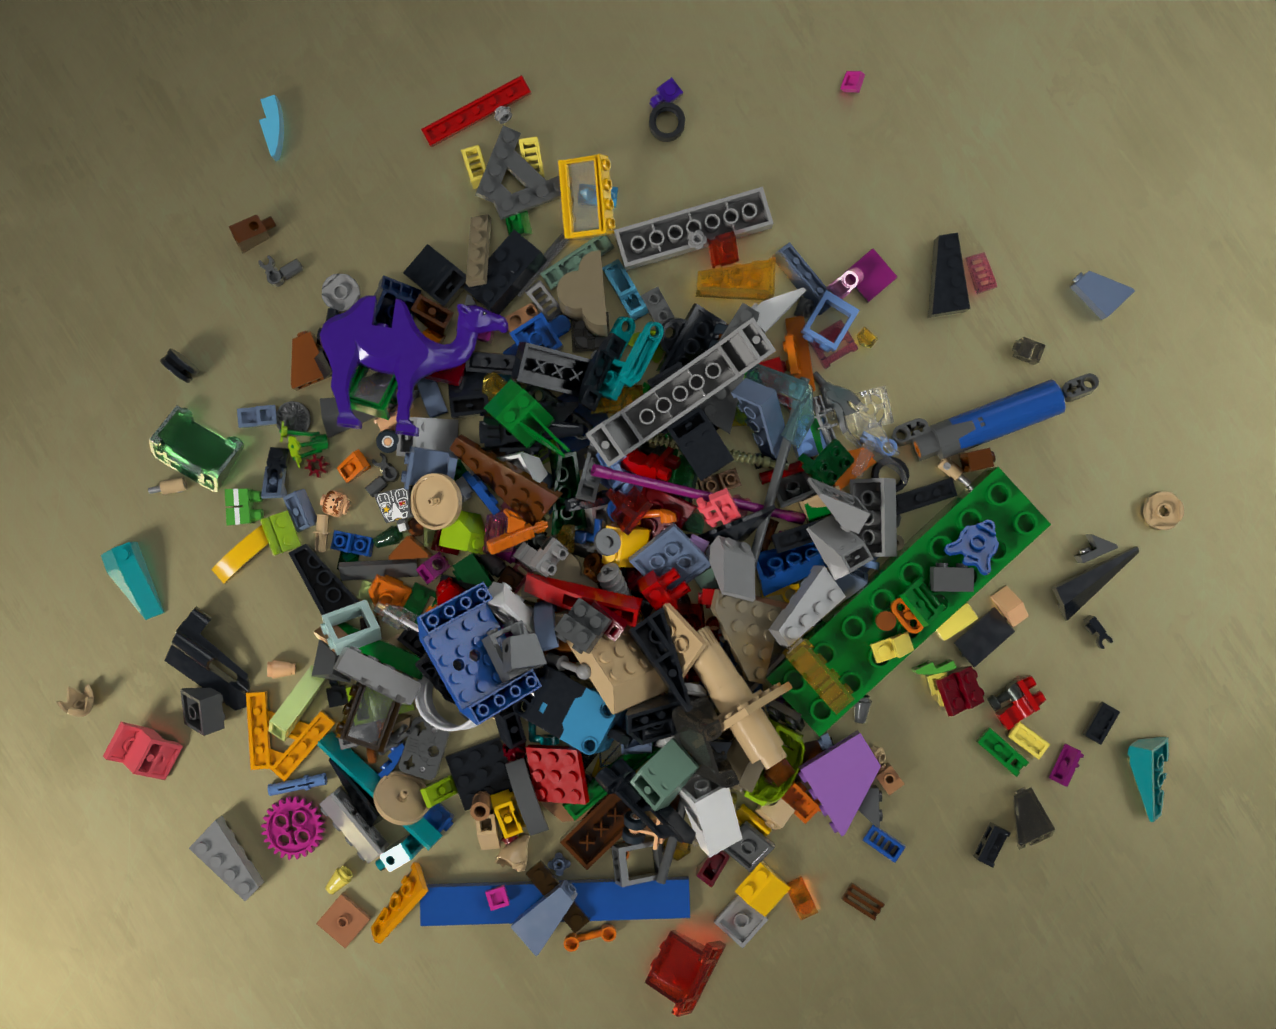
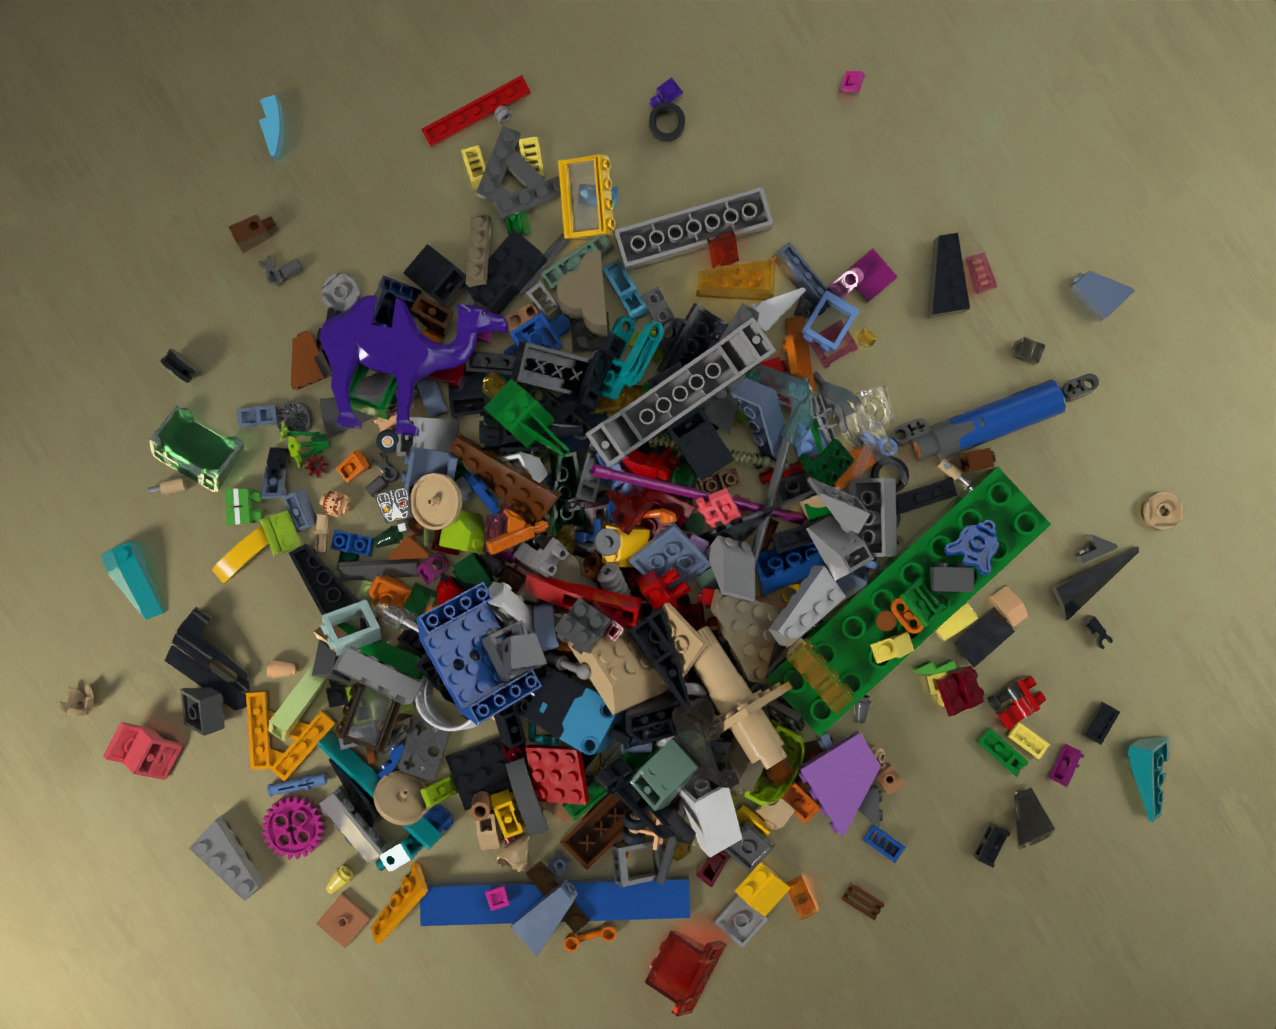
(697, 244): light grey plate -> none

